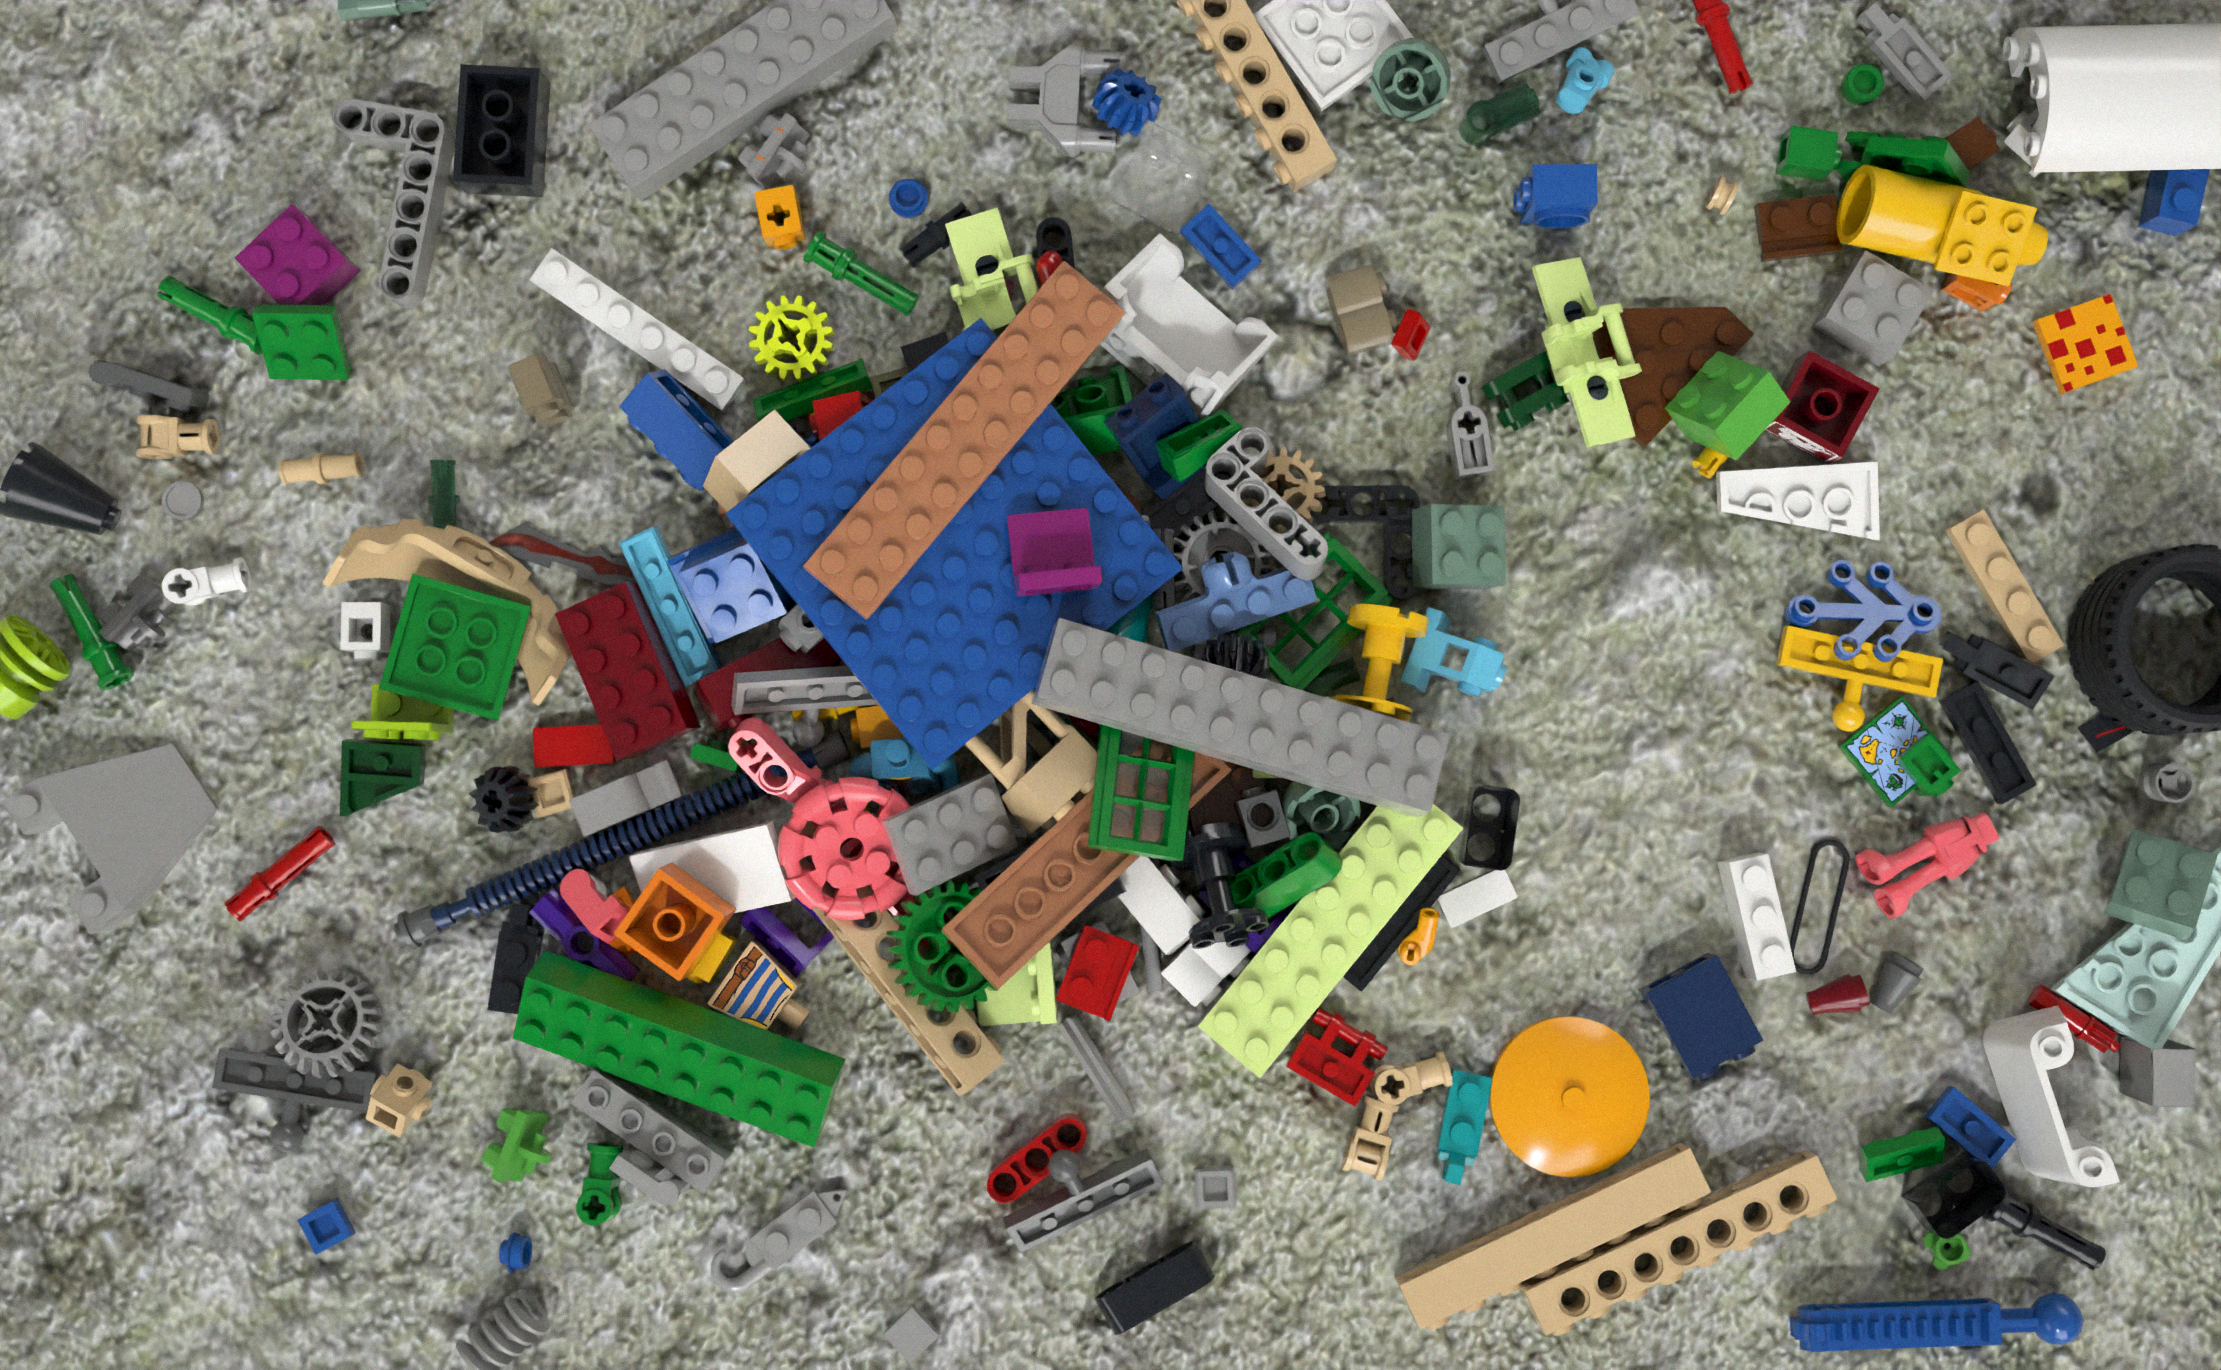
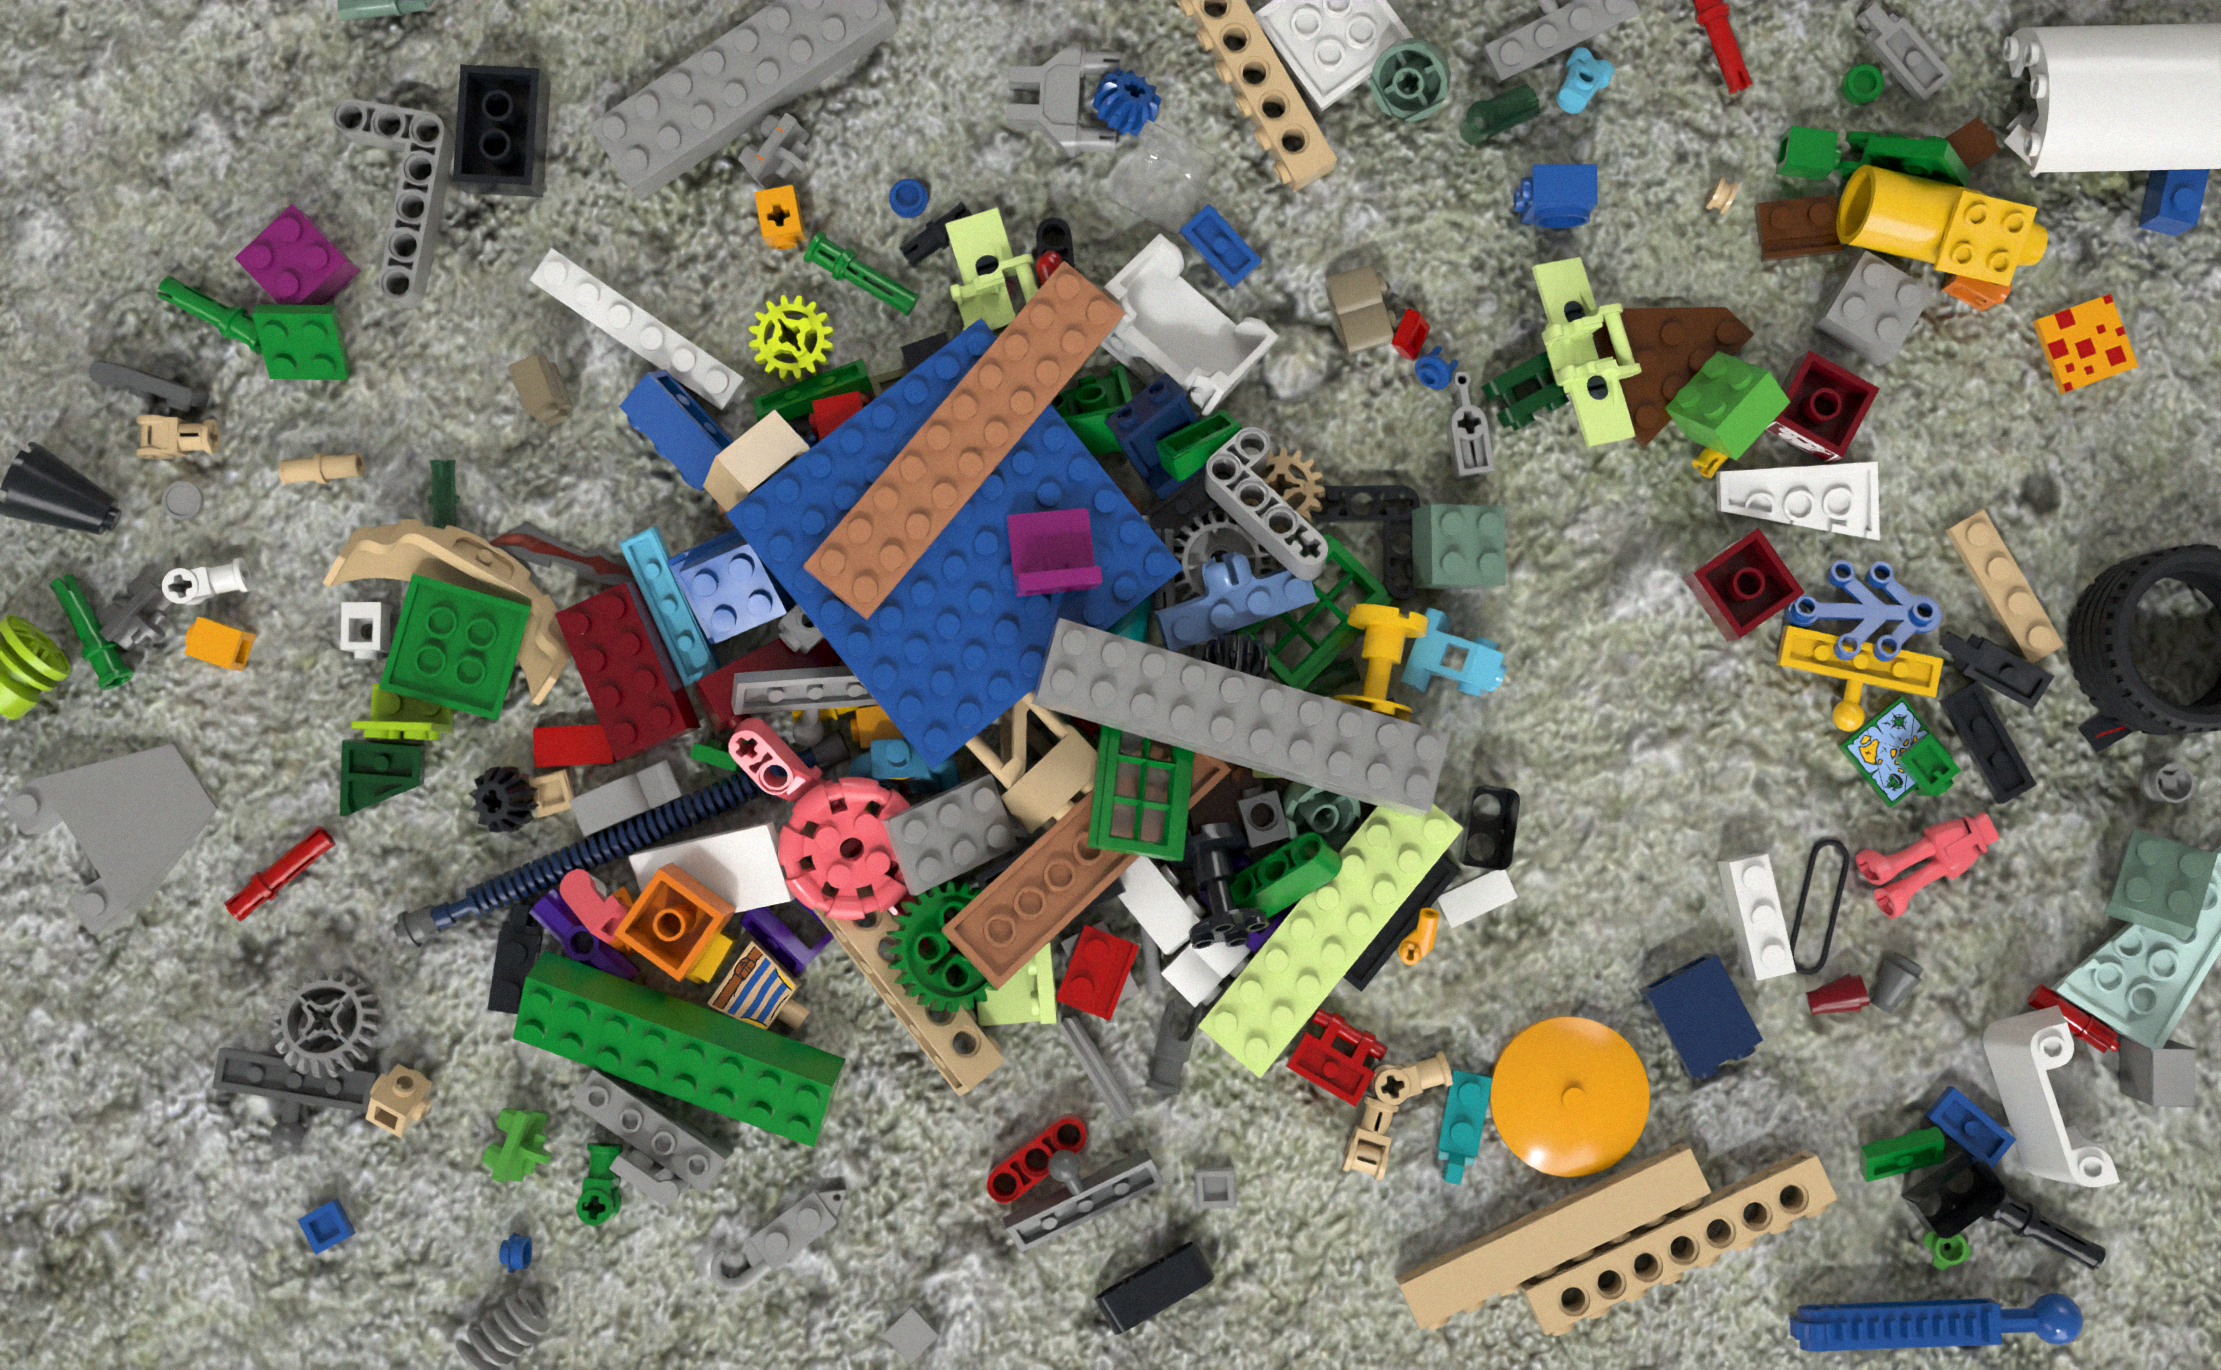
(219, 643): none -> light orange brick
(1171, 1052): none -> dark grey piece
(1434, 370): none -> blue plate
(1743, 585): none -> dark red brick

